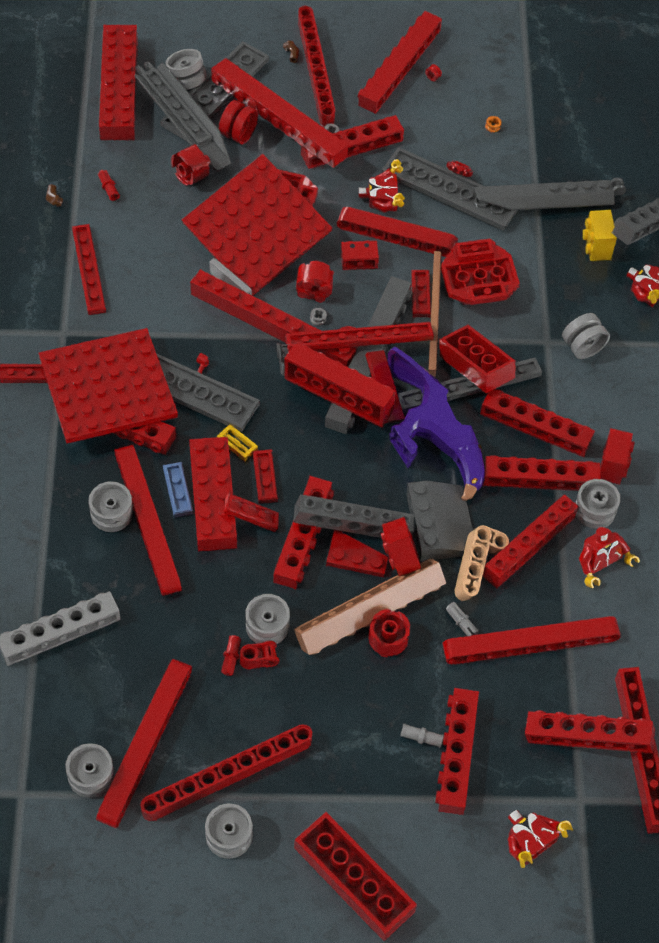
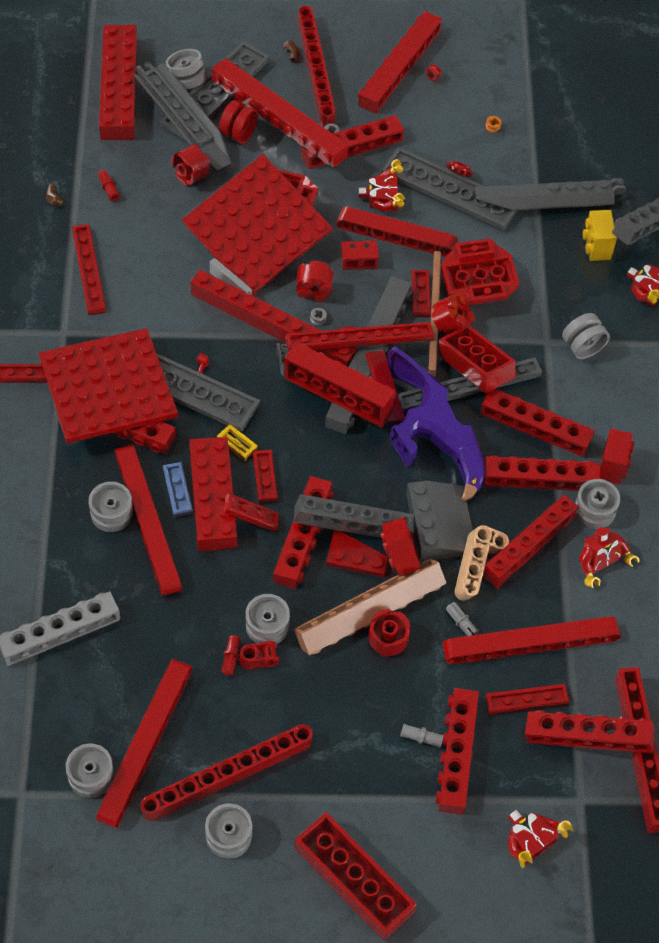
(452, 314): none -> red brick
(527, 699): none -> red tile

